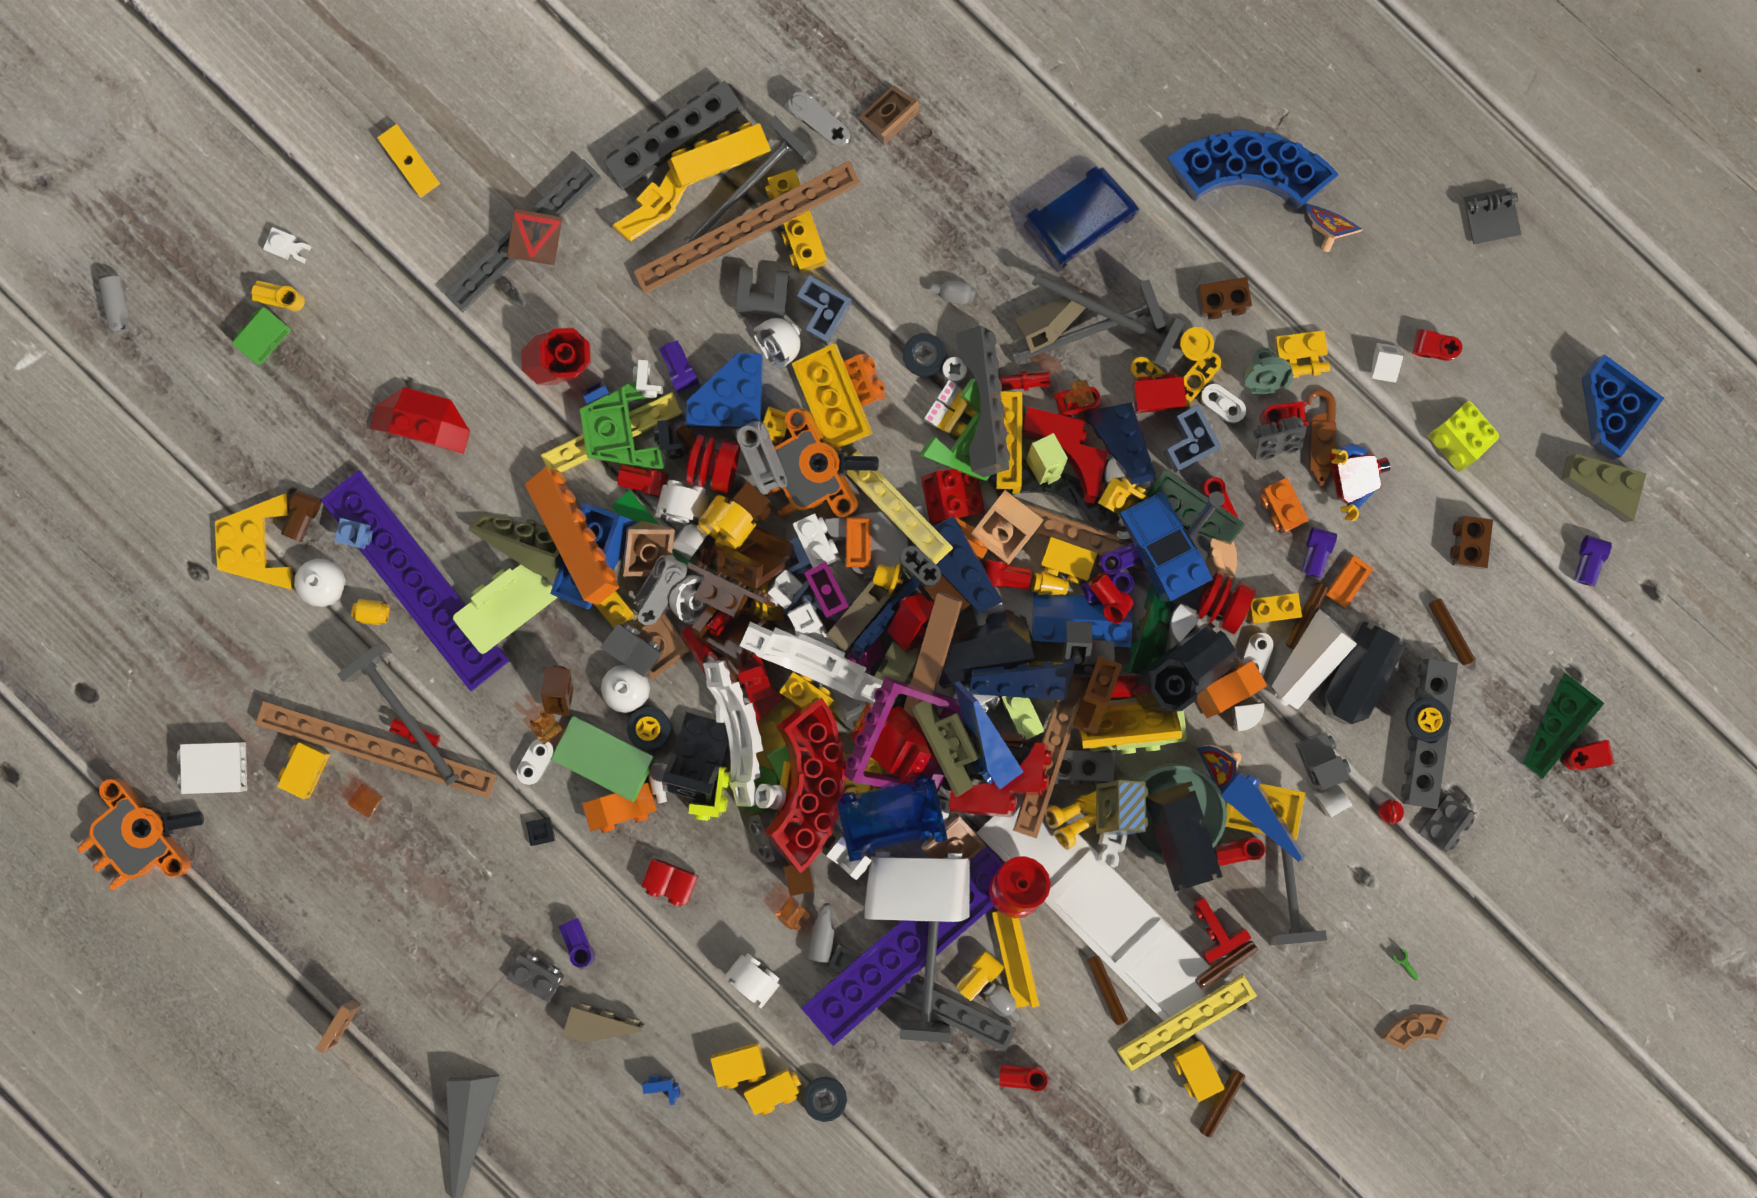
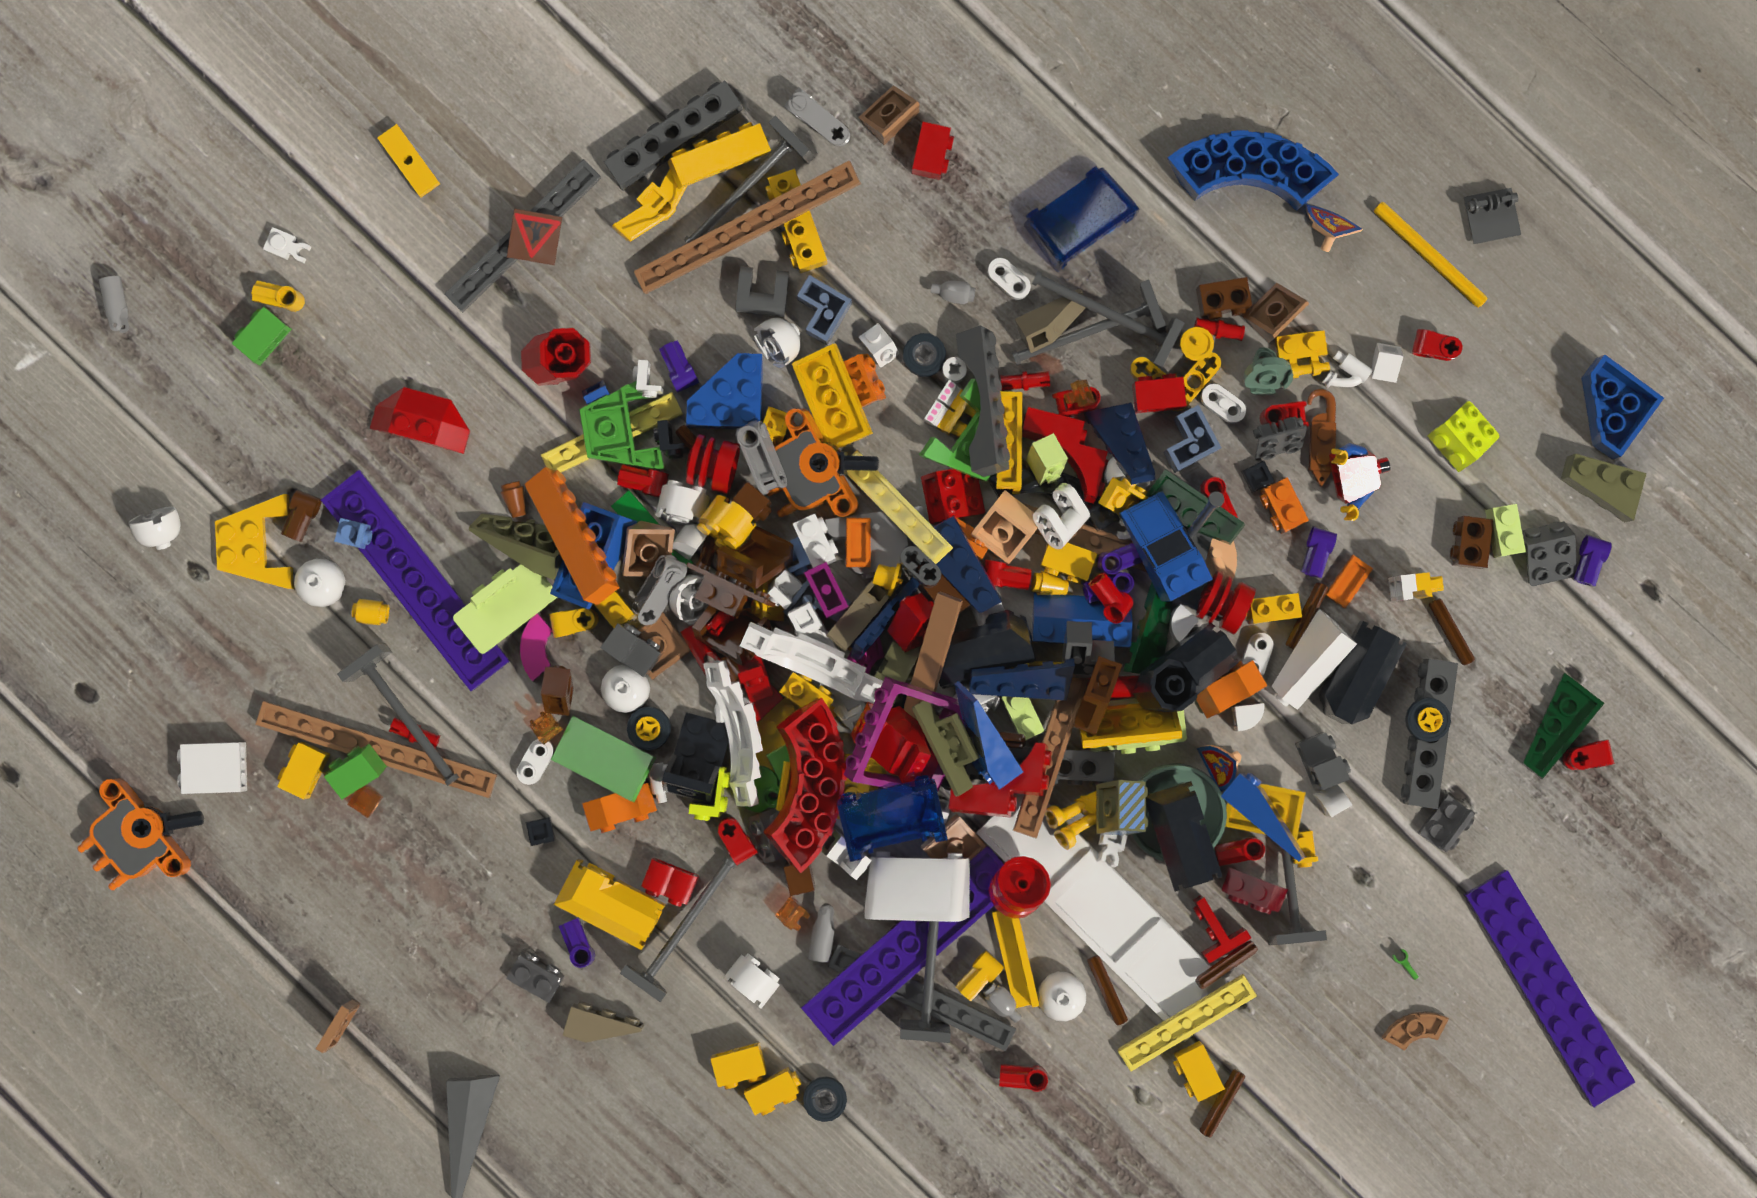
(156, 528): none -> white cylinder
(354, 771): none -> bright green brick
(514, 498): none -> dark orange cone
(534, 647): none -> dark pink tile
(569, 621): none -> yellow piece
(609, 904): none -> yellow brick
(645, 979): none -> dark grey tile
(658, 1083): blue bracket -> none
(738, 844): none -> red piece
(770, 796): white wheel -> none
(879, 345): none -> white bracket
(931, 151): none -> red brick
(1009, 278): none -> white plate
(1060, 530): none -> white connector
(1061, 996): none -> white cylinder
(1220, 329): none -> red pin
(1248, 888): none -> dark red brick
(1258, 476): none -> black tile
(1274, 311): none -> medium nougat slope
(1306, 843): none -> yellow bracket
(1357, 369): none -> white plant
(1391, 811): red tile -> none
(1416, 585): none -> hips
(1430, 254): none -> yellow axle
(1506, 531): none -> yellowish green brick
(1549, 988): none -> dark purple plate
(1550, 553): none -> dark grey bracket

